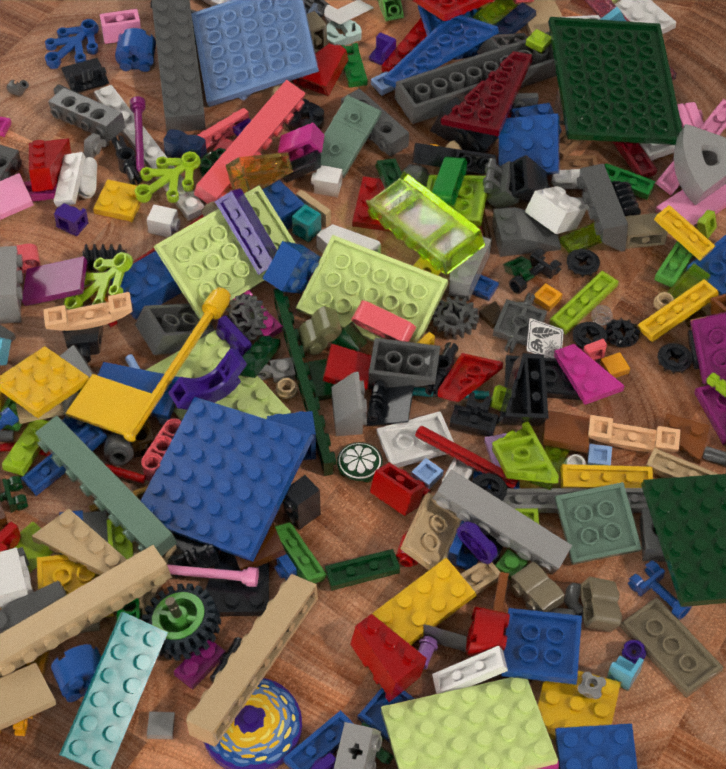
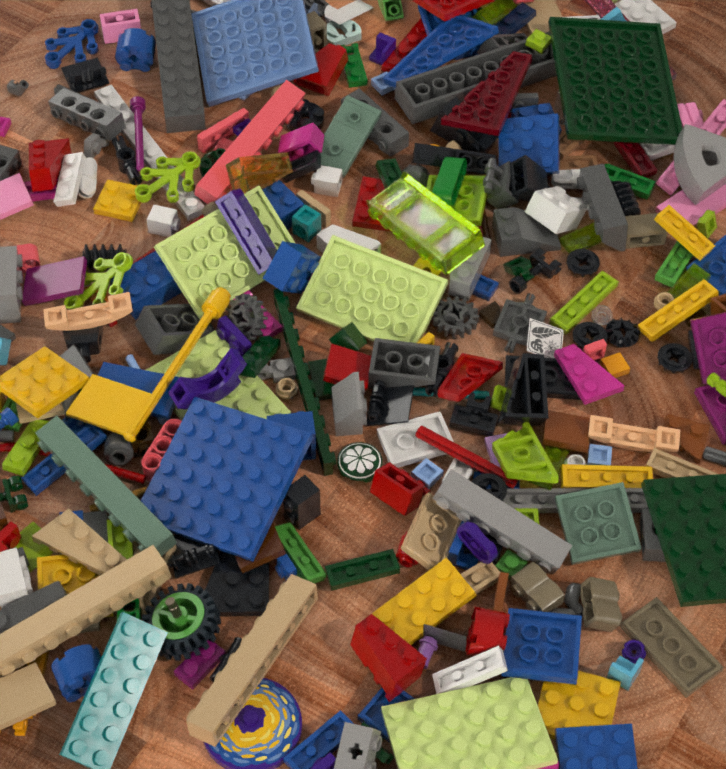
(71, 219): dark purple brick -> none
(161, 725): light grey tile -> none
(178, 143): dark blue brick -> none
(247, 576): bright pink piece -> none
(319, 330): olive brick -> none
(383, 322): coral beam -> none
(547, 297): light orange tile -> none
(591, 692): light grey plate -> none
(656, 574): blue bar -> none

